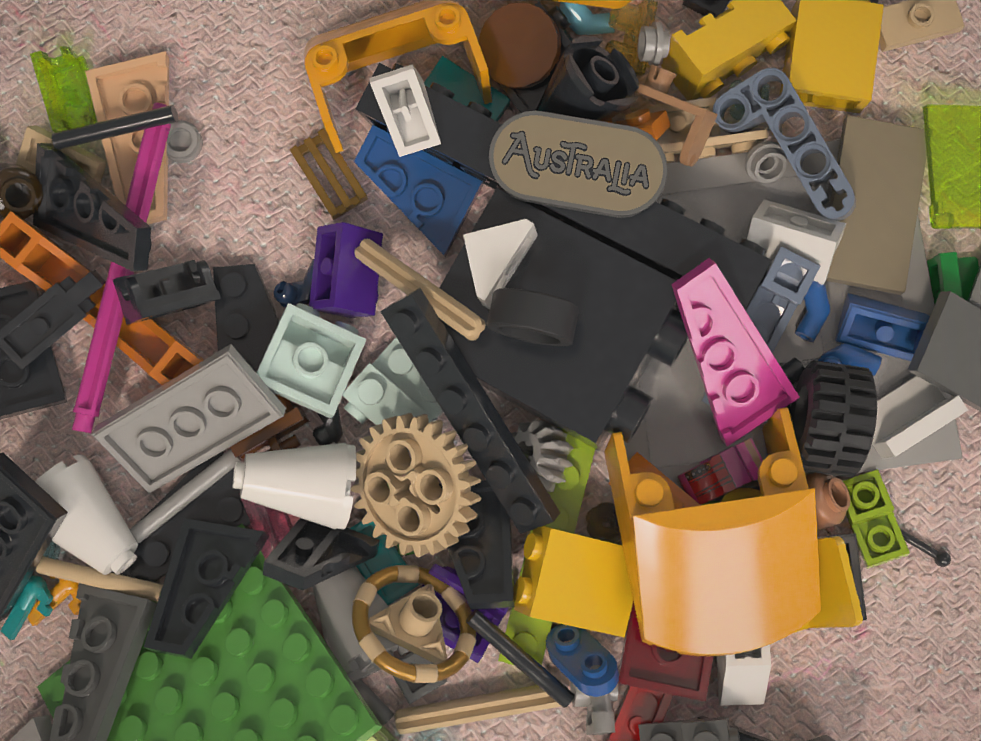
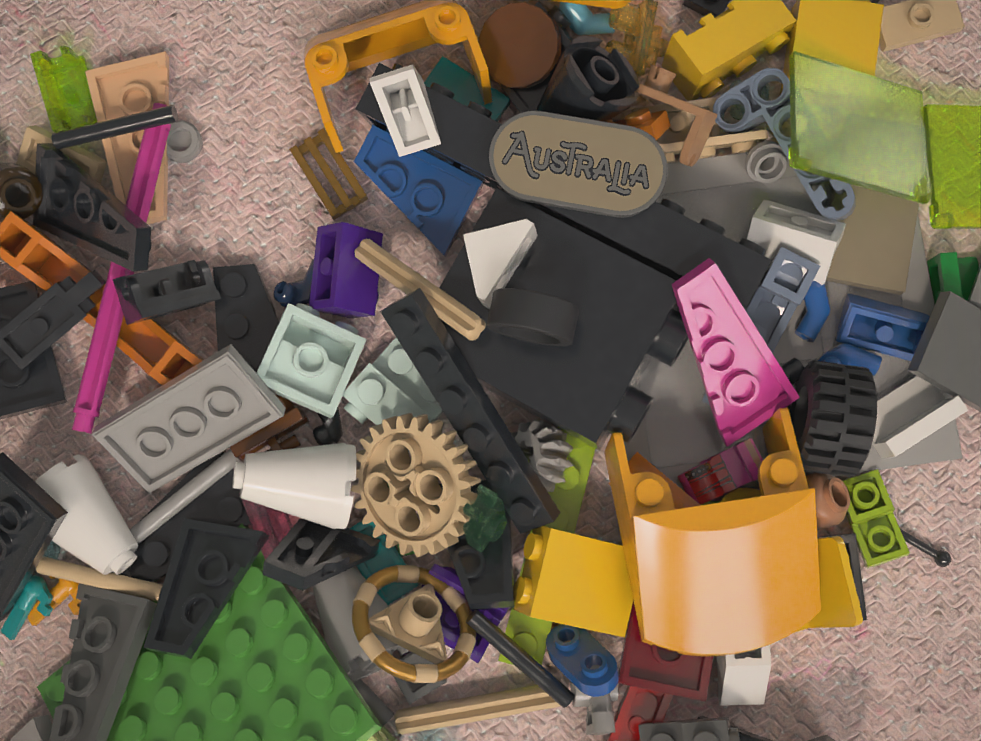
(486, 519): none -> clear green plate
(603, 513): clear smoke plate -> none
(653, 43): light grey plate -> none
(857, 129): none -> clear neon green piece

